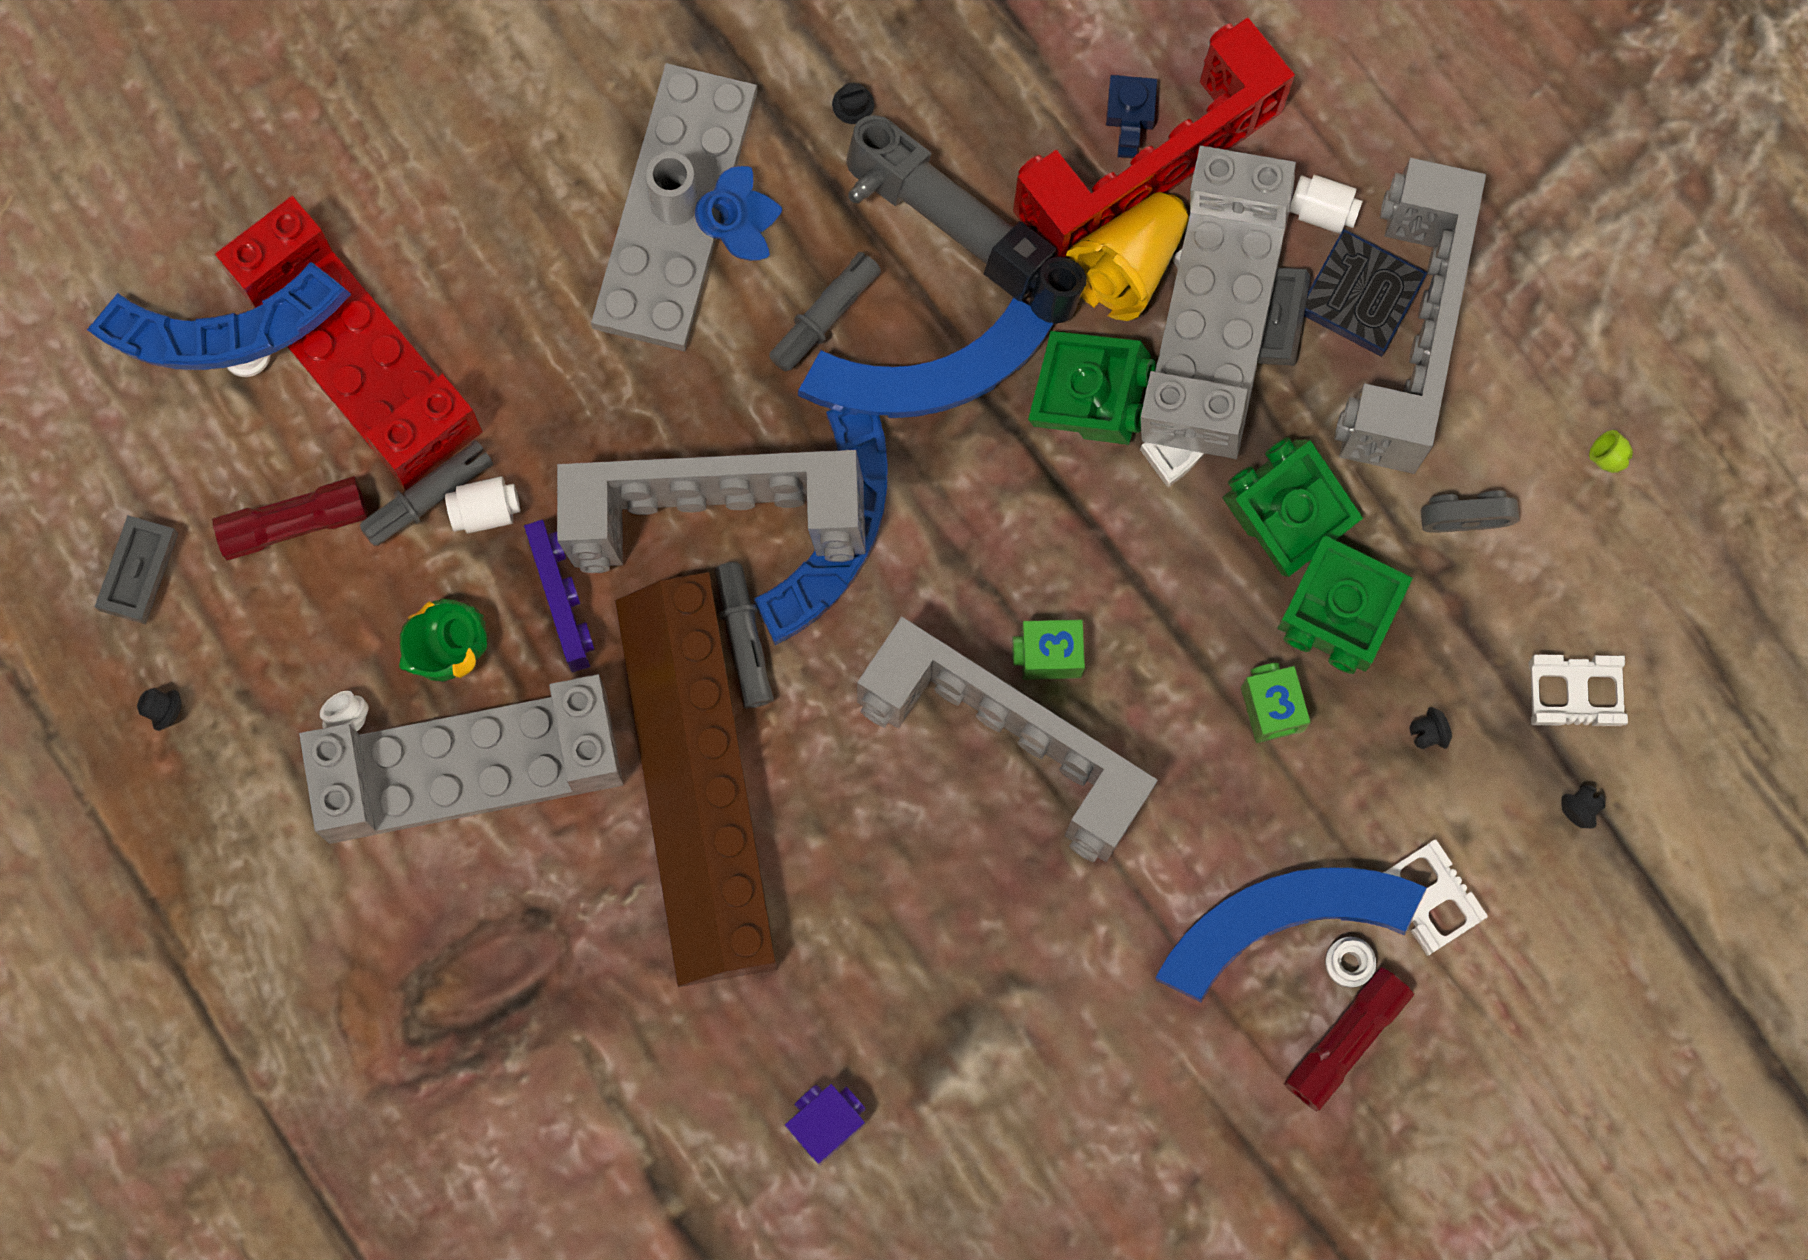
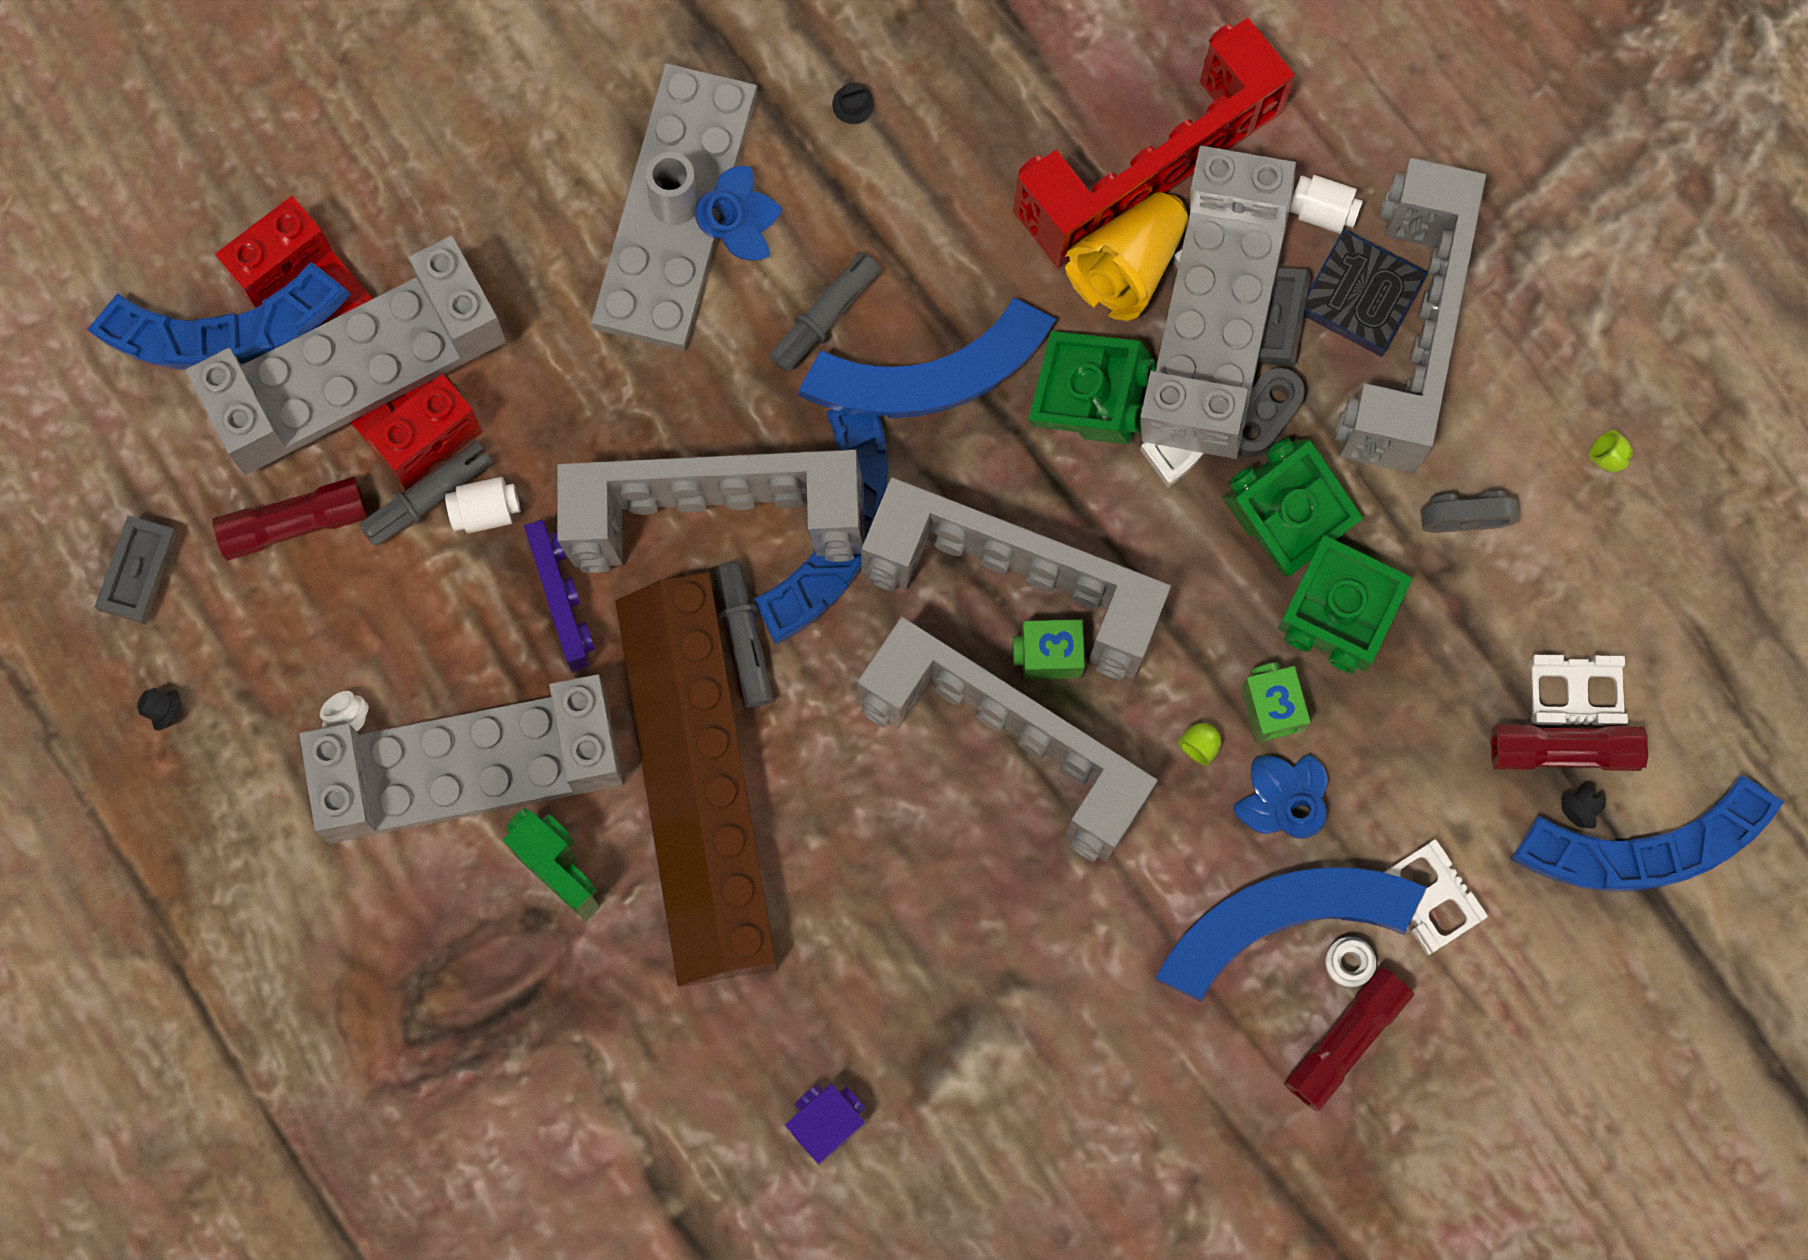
(349, 361): none -> light grey plate
(442, 640): green hair -> none
(547, 853): none -> green plate
(914, 515): none -> light grey plate
(1014, 256): dark grey piece -> none
(1131, 108): dark blue plate -> none
(1200, 743): none -> lime hinge
(1268, 416): none -> dark grey plate
(1279, 792): none -> blue plate
(1433, 730): black piece -> none
(1604, 748): none -> dark red axle
(1653, 860): none -> blue tile

